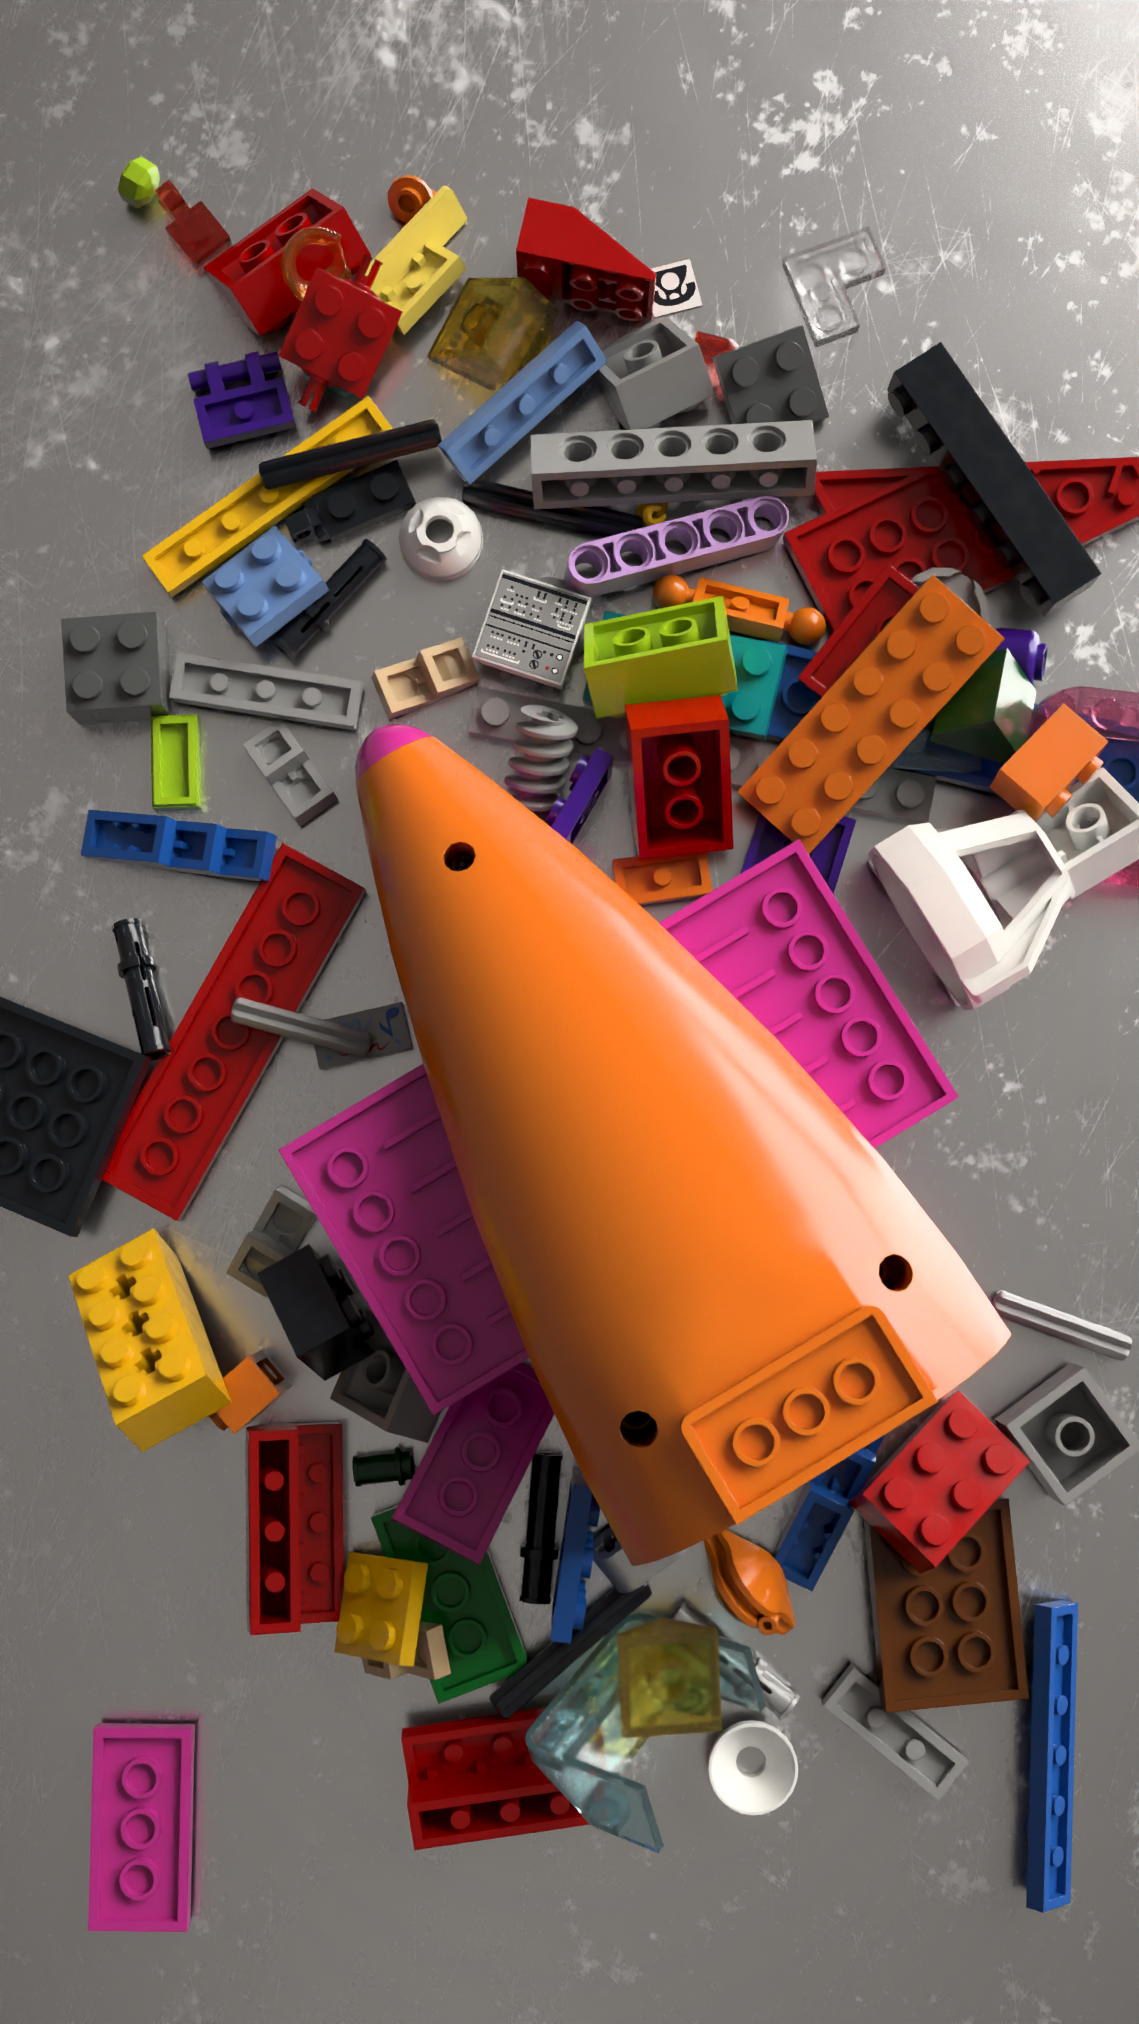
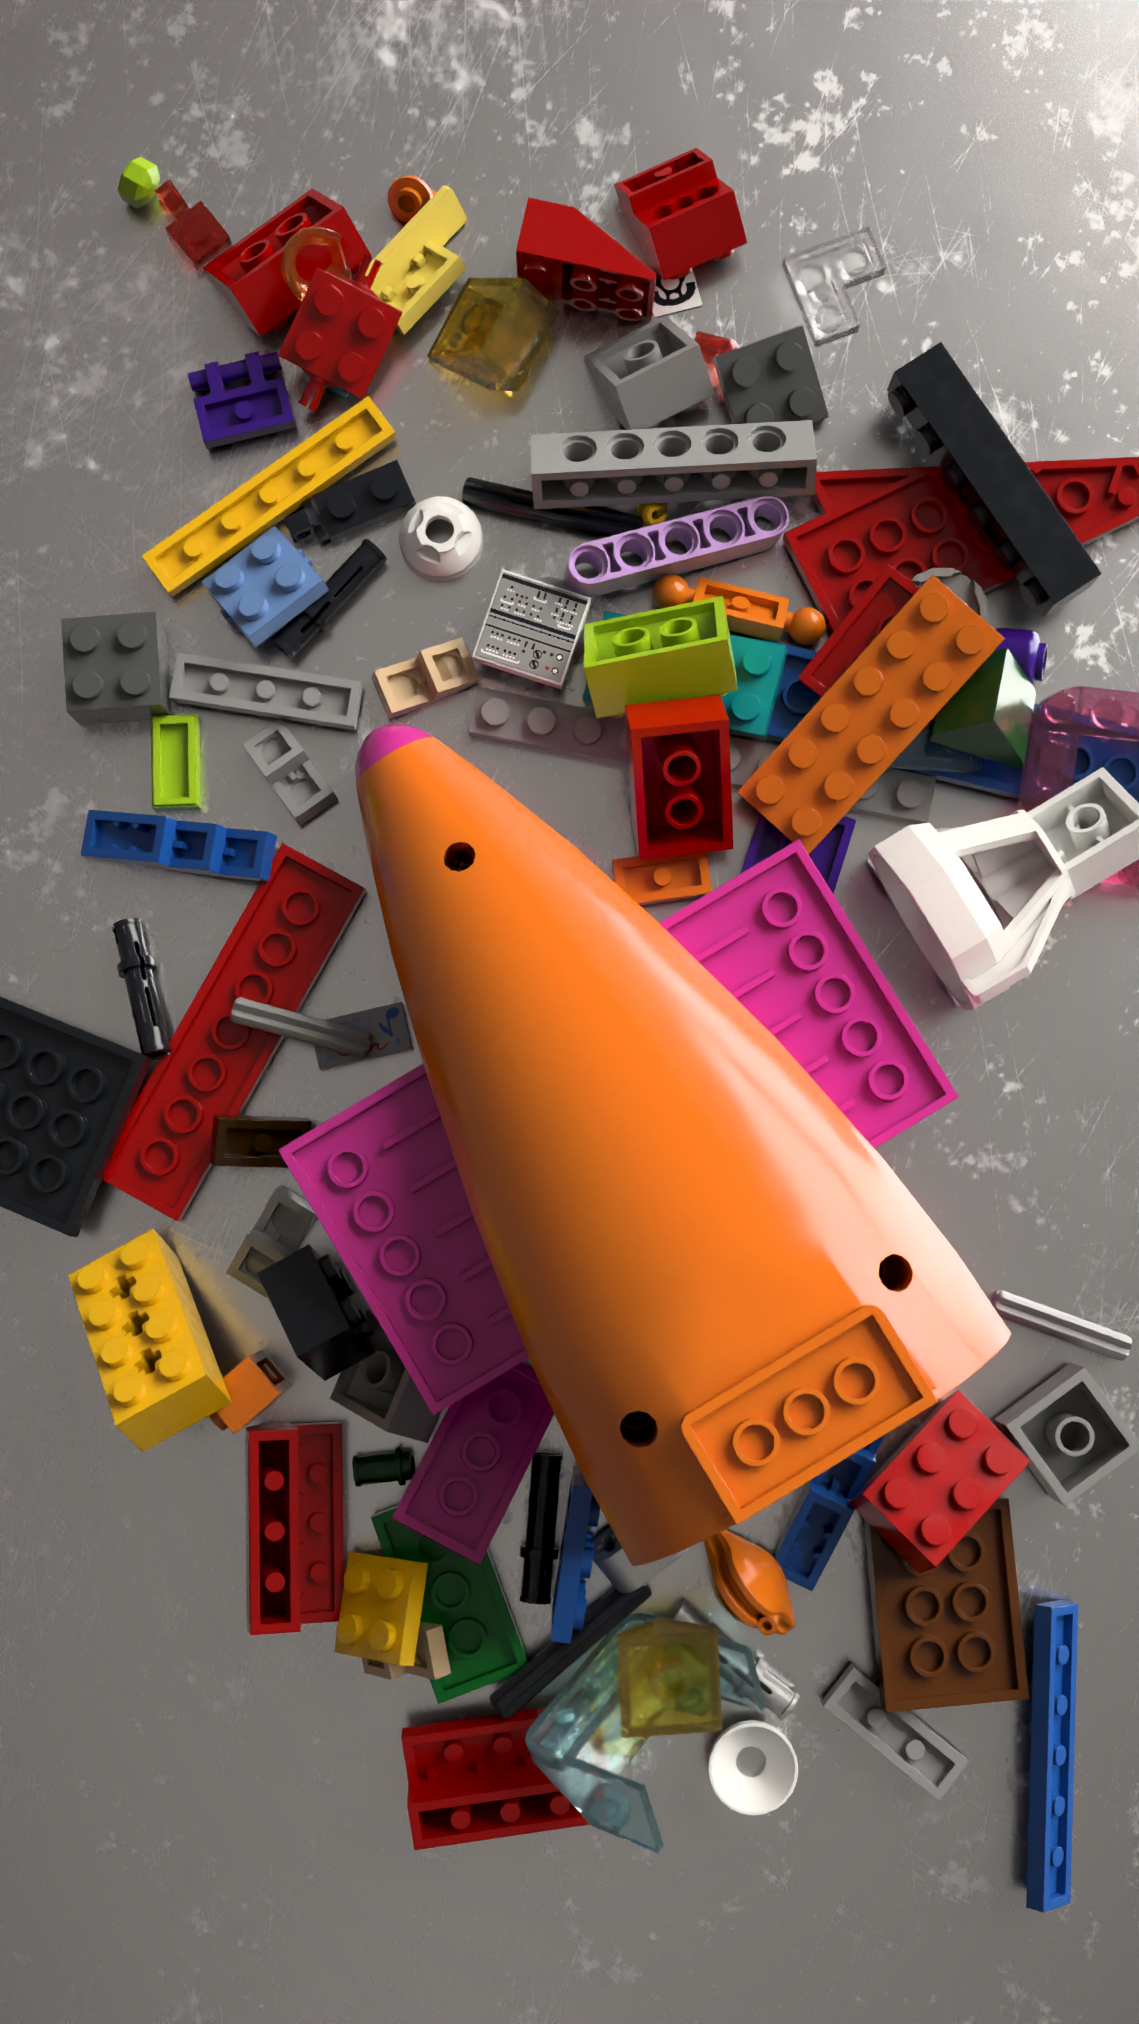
(141, 1827): dark pink plate -> none
(253, 1139): none -> dark brown plate
(350, 454): black axle -> none
(523, 402): medium blue plate -> none
(543, 757): light grey piece -> none
(587, 785): dark purple plate -> none
(681, 214): none -> red piece
(1050, 764): orange brick -> none

